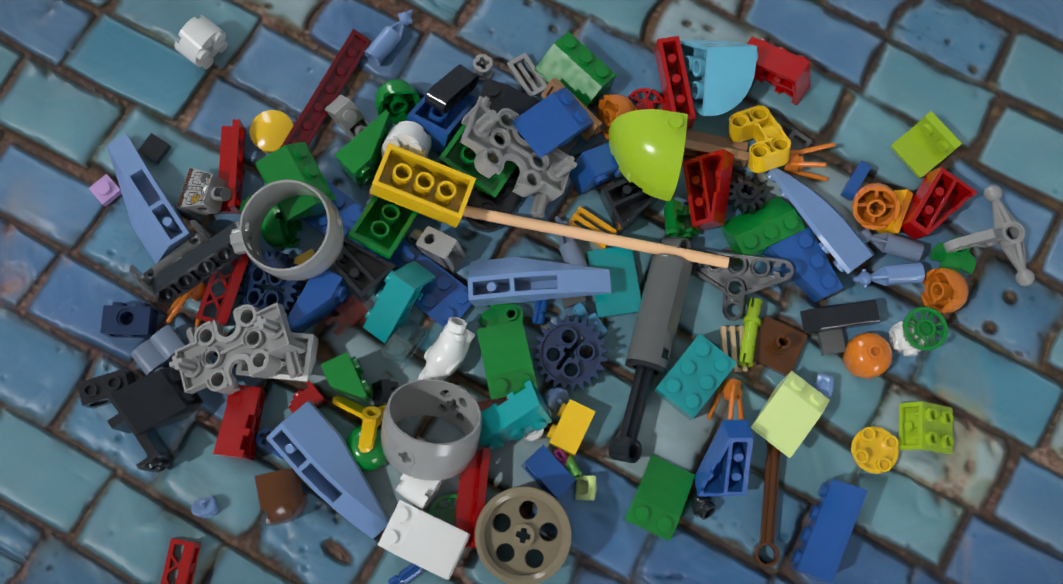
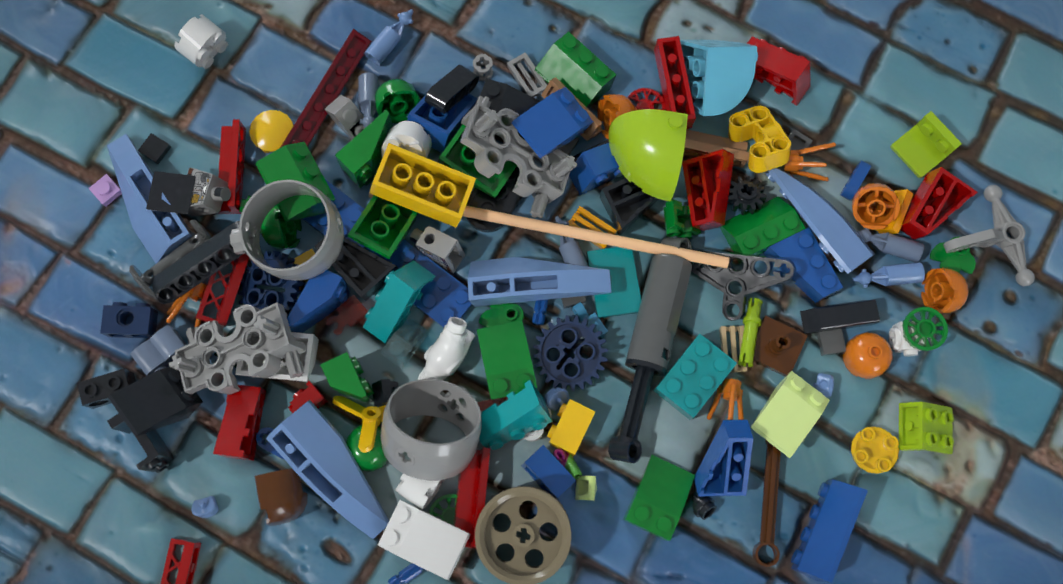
(176, 189): none -> black sticker
(366, 95): none -> sand blue wheel

